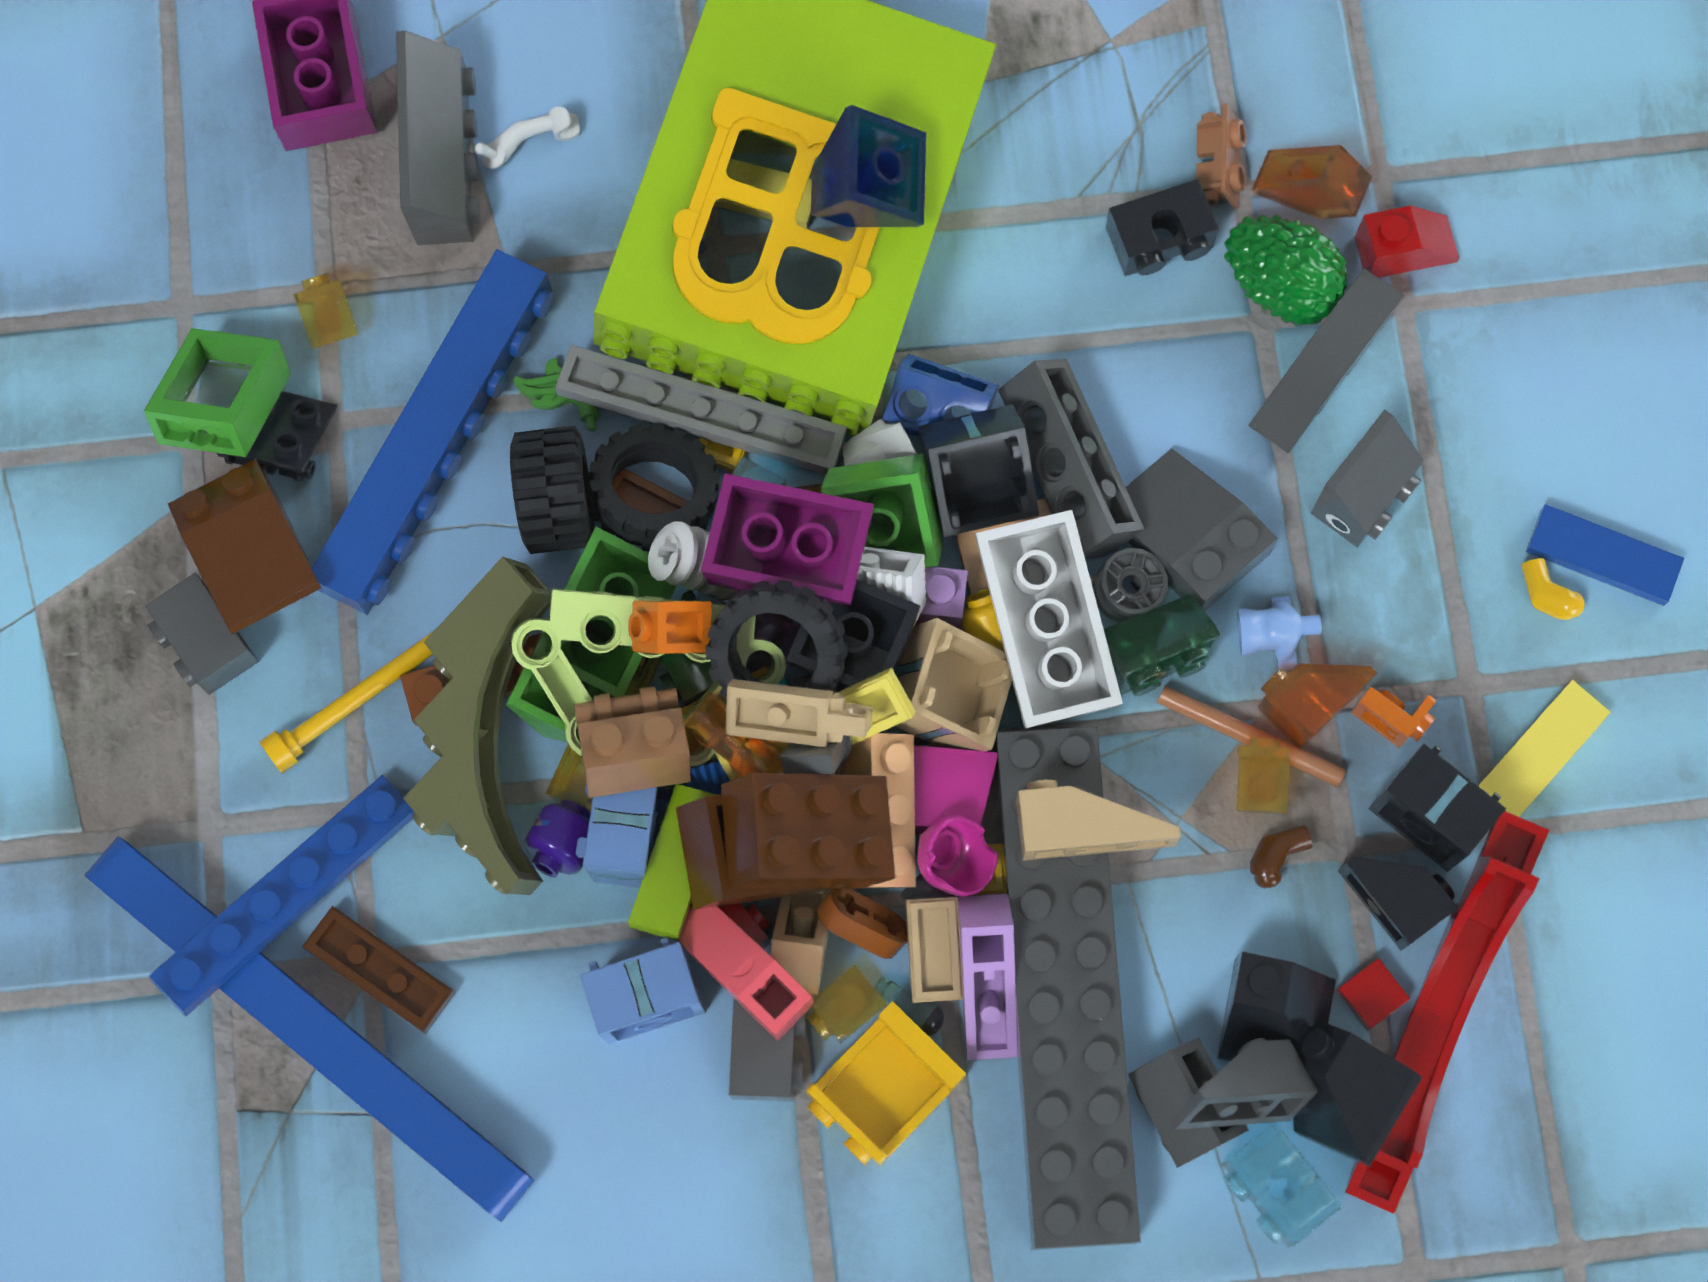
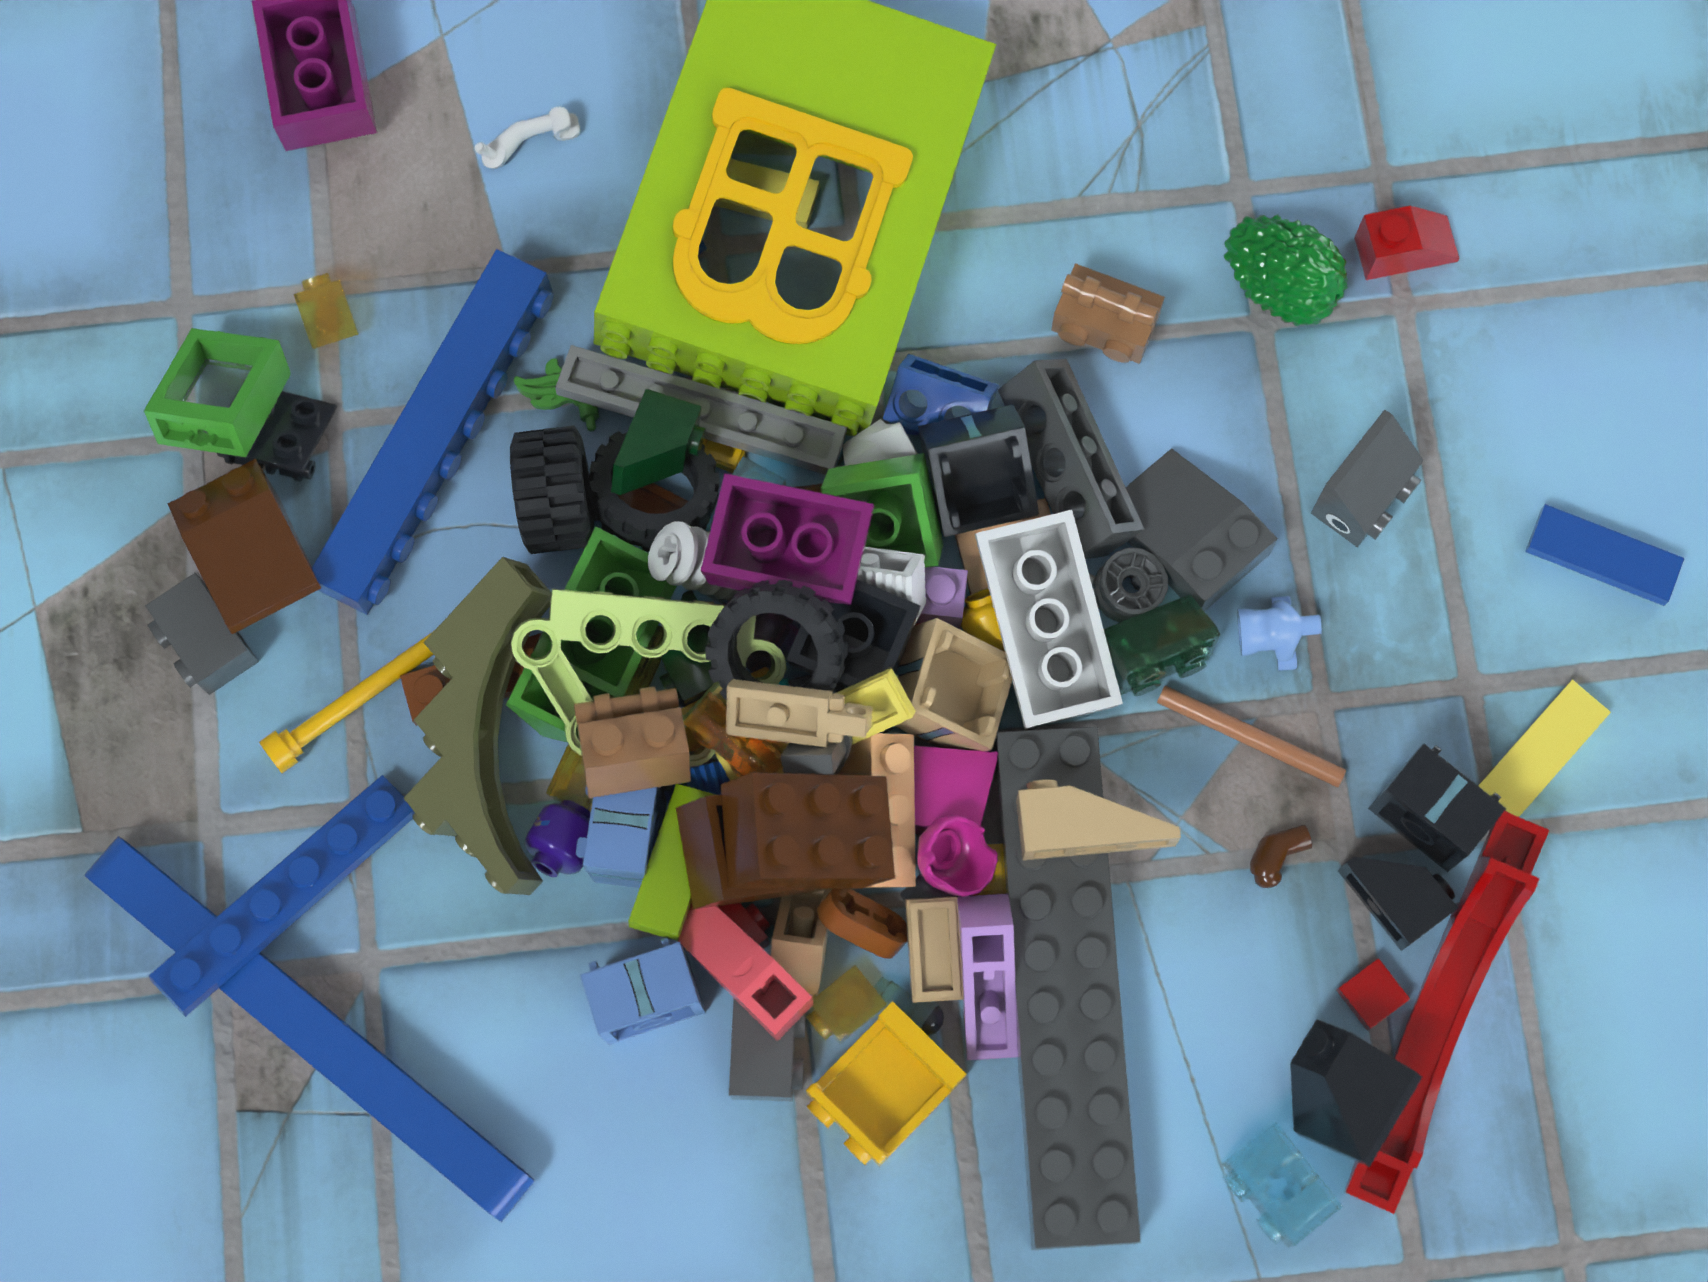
(379, 969): reddish brown tile -> none
(436, 140): dark grey slope -> none
(657, 441): none -> dark green slope
(670, 626): orange bracket -> none
(870, 173): slope -> none
(1106, 314): none -> medium nougat brick
(1167, 1086): dark grey brick -> none
(1177, 209): black brick -> none
(1222, 140): nougat hinge -> none
(1255, 1087): dark grey slope -> none
(1263, 777): clear yellow bracket -> none
(1272, 1002): black slope -> none
(1311, 697): clear orange slope -> none
(1314, 180): clear orange slope -> none
(1326, 360): dark grey slope -> none
(1387, 716): orange bracket -> none
(1548, 596): yellow arm -> none

